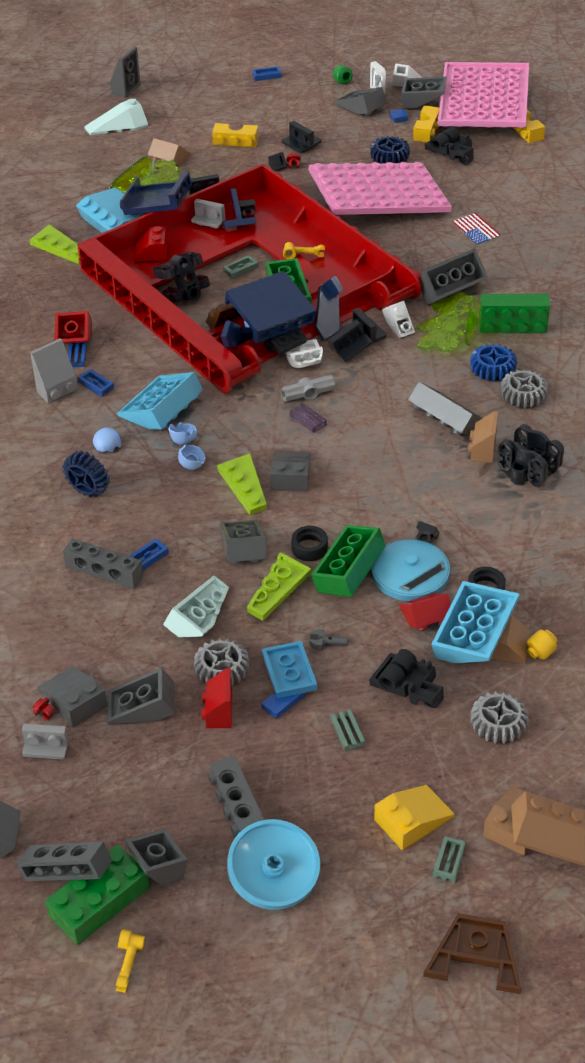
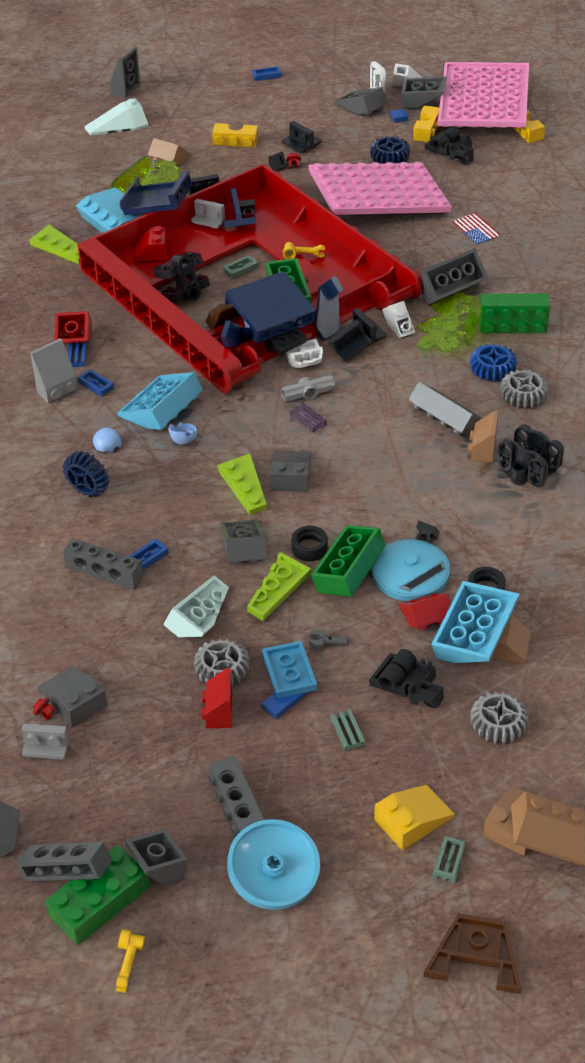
(142, 699): dark grey slope -> none
(191, 457): light blue hair -> none
(342, 74): green head -> none
(541, 644): yellow head -> none

